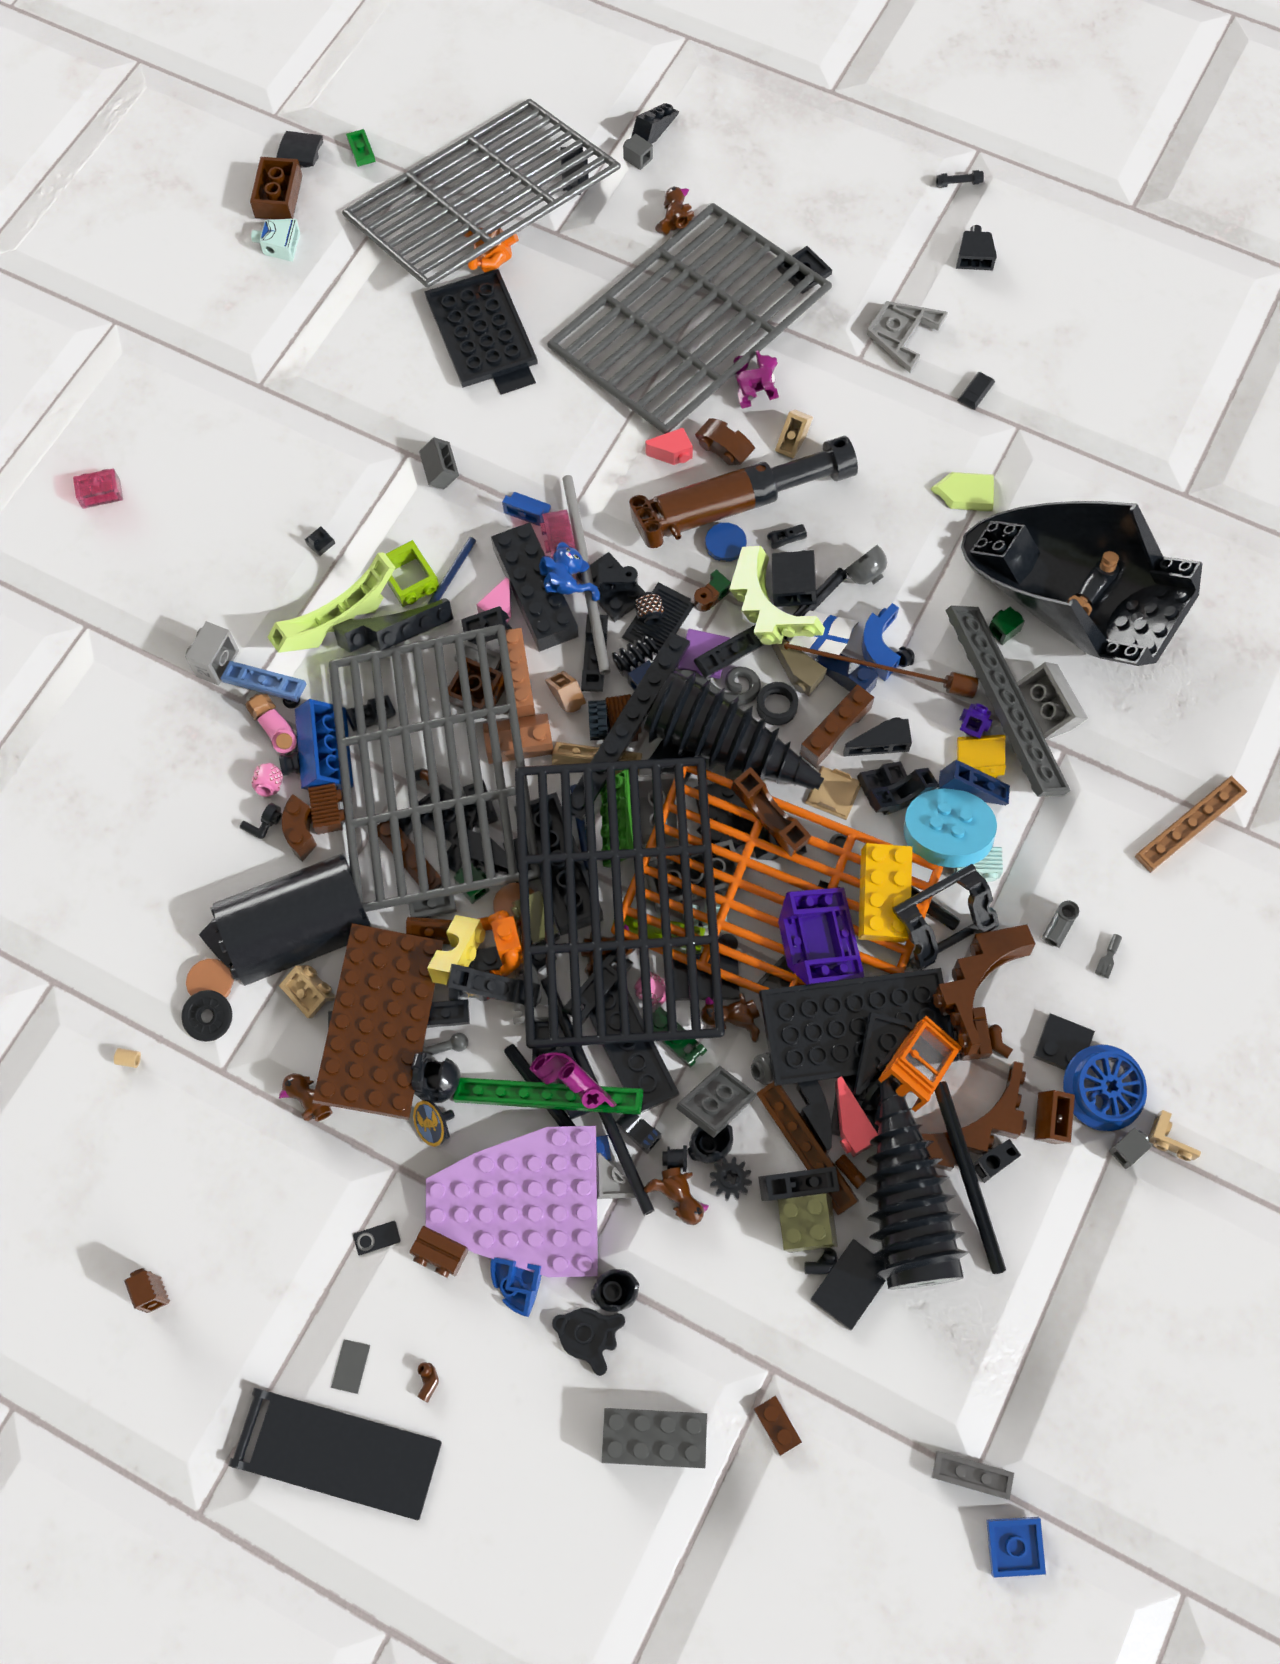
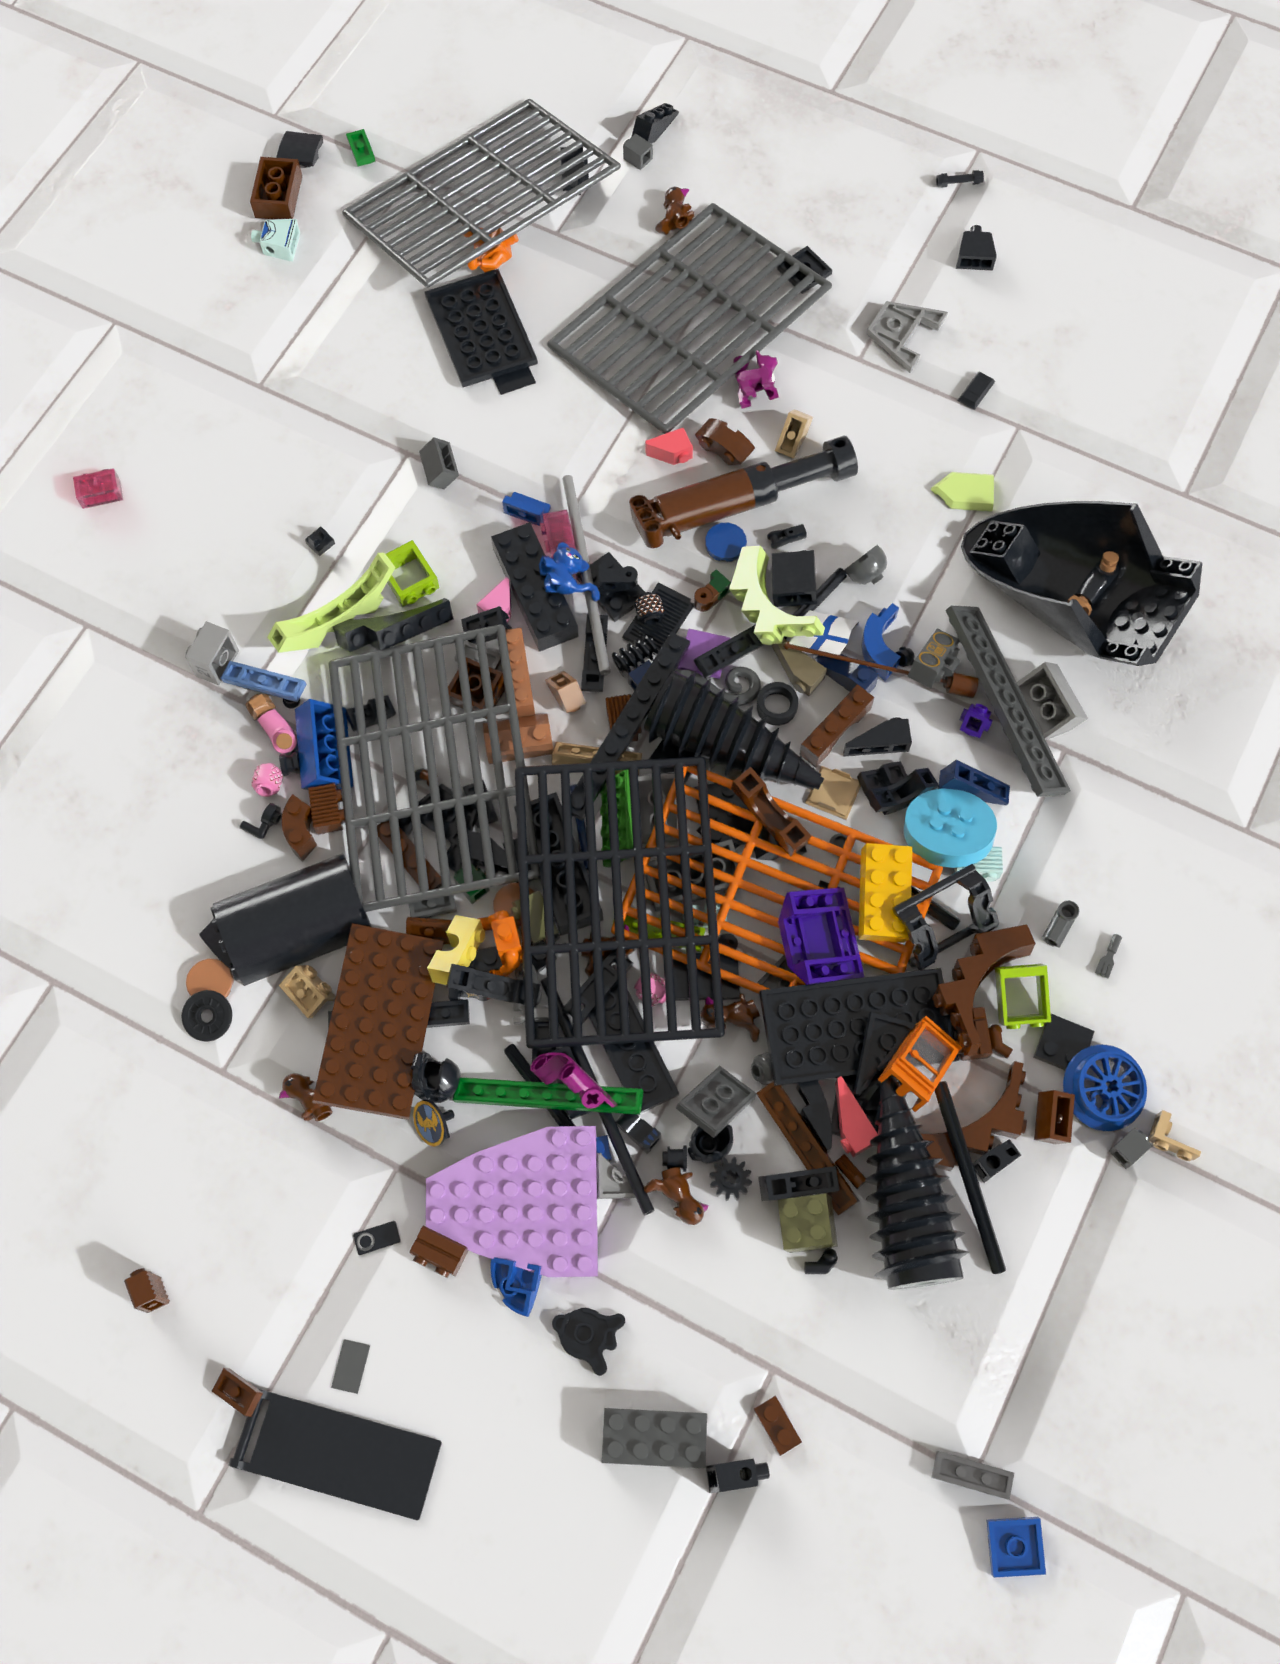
(127, 1058): tan hinge -> none
(237, 1392): none -> reddish brown plate
(430, 1380): reddish brown arm -> none
(453, 570): dark blue piece -> none
(457, 1042): dark grey pin -> none
(597, 719): black wheel -> none
(615, 1290): black hair -> none
(678, 1046): dark green plate -> none
(727, 1475): none -> black torso
(850, 1285): black tile -> none
(933, 659): none -> dark grey piece
(983, 753): yellow slope -> none
(1006, 624): dark green brick -> none
(1033, 1020): none -> lime window
(1190, 824): medium nougat tile -> none

